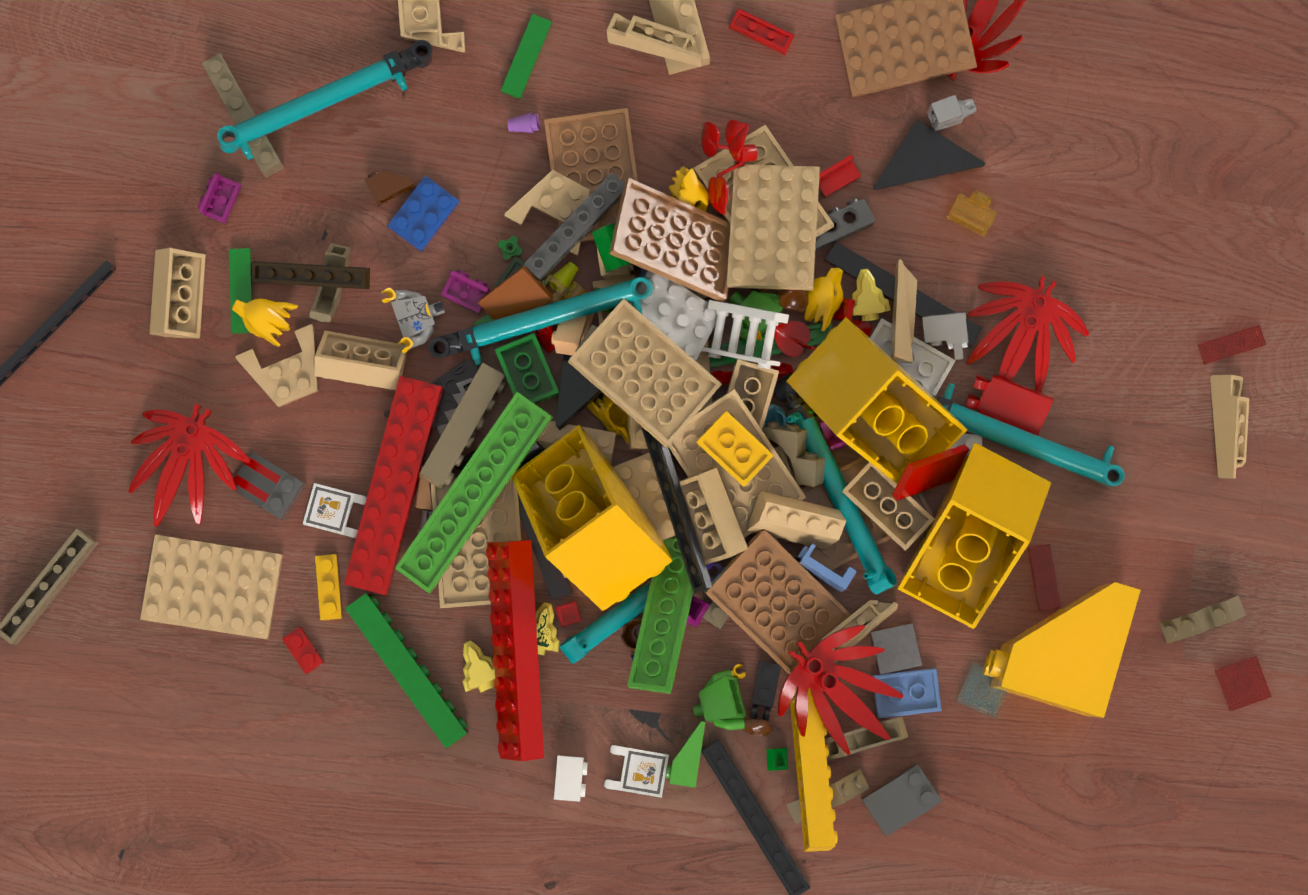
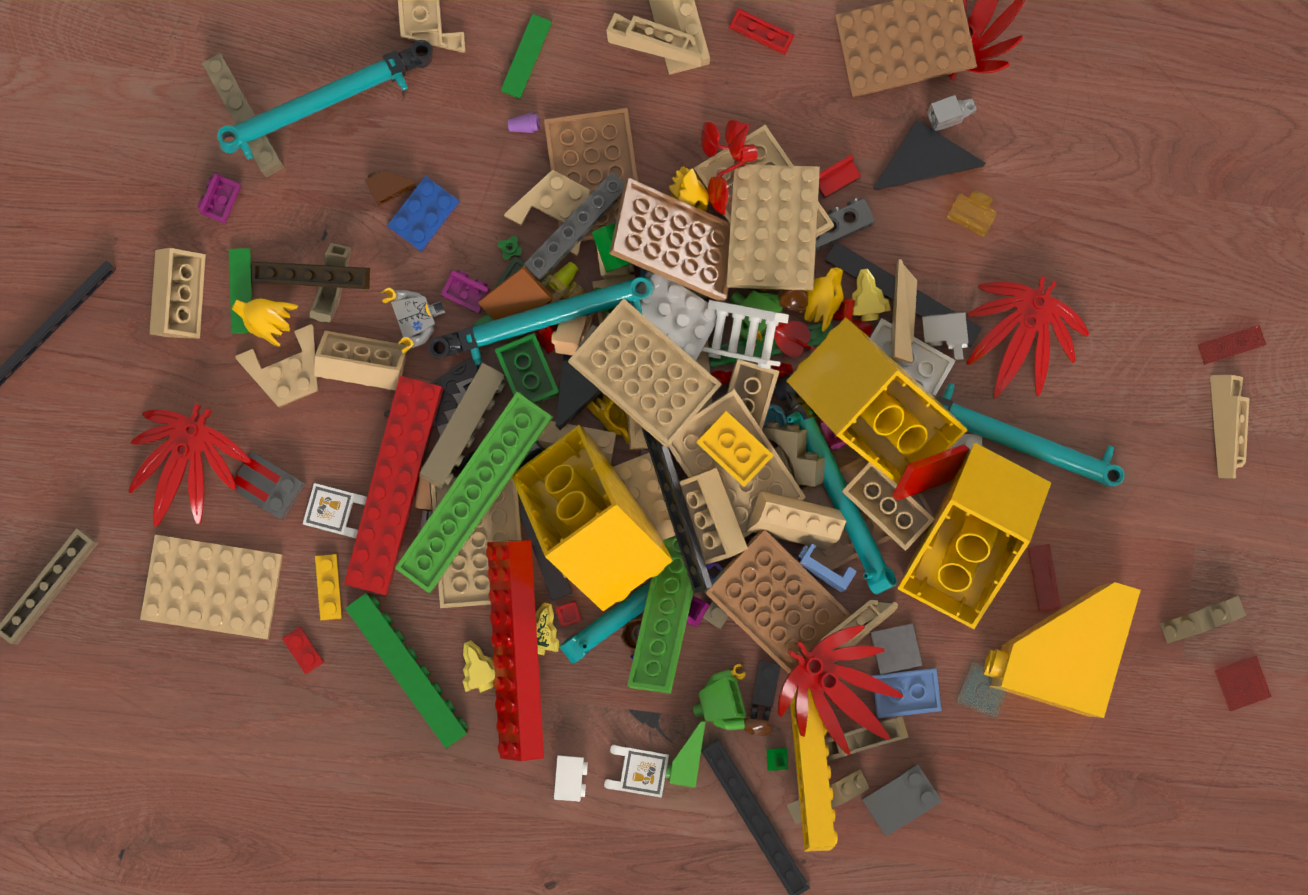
(1010, 403): red tile -> none

